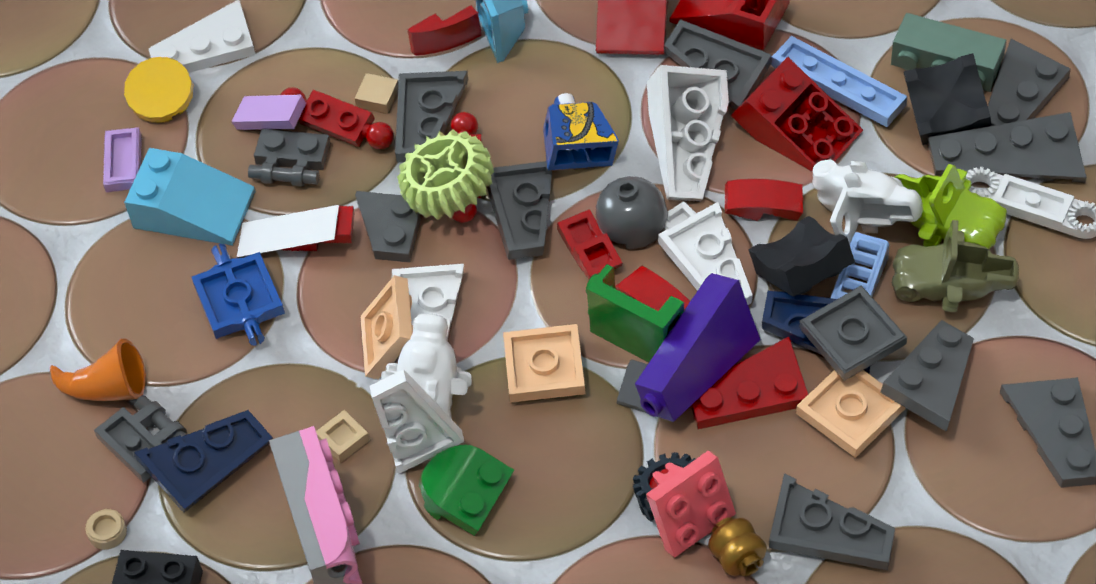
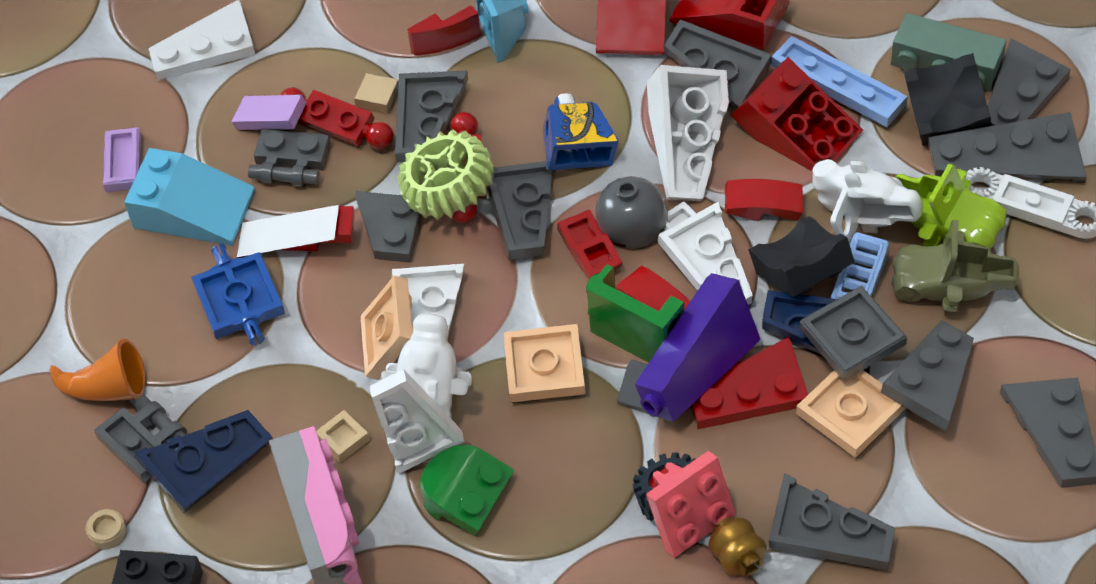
(158, 89): yellow tile -> none

